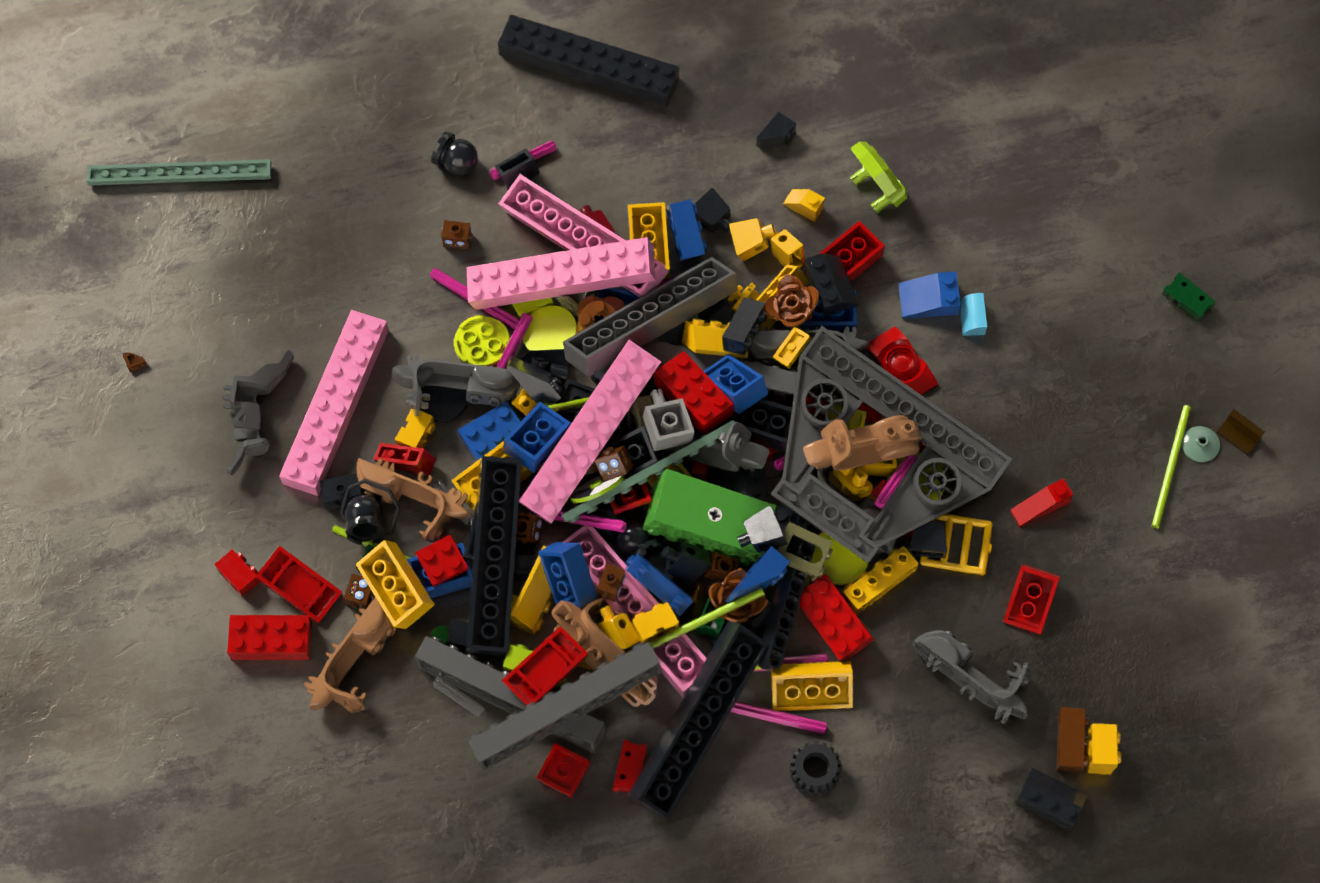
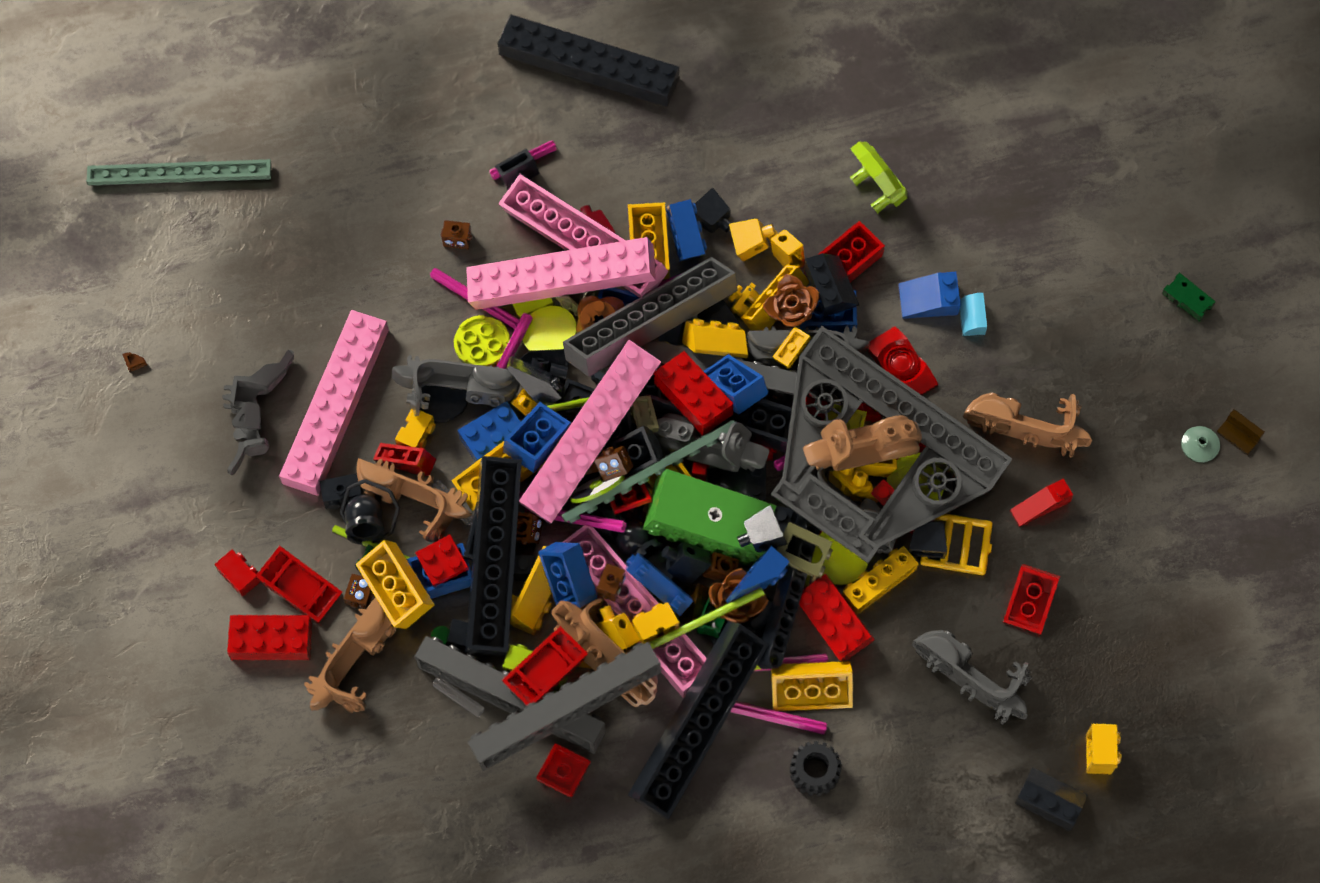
(457, 155): black tile -> none
(629, 766): red piece -> none
(667, 422): light grey brick -> none
(744, 326): black brick -> none
(777, 132): black slope -> none
(805, 203): yellow slope -> none
(895, 480): dark pink axle -> none
(1003, 417): none -> medium nougat piece
(1072, 739): reddish brown brick -> none
(1171, 466): lime piece -> none

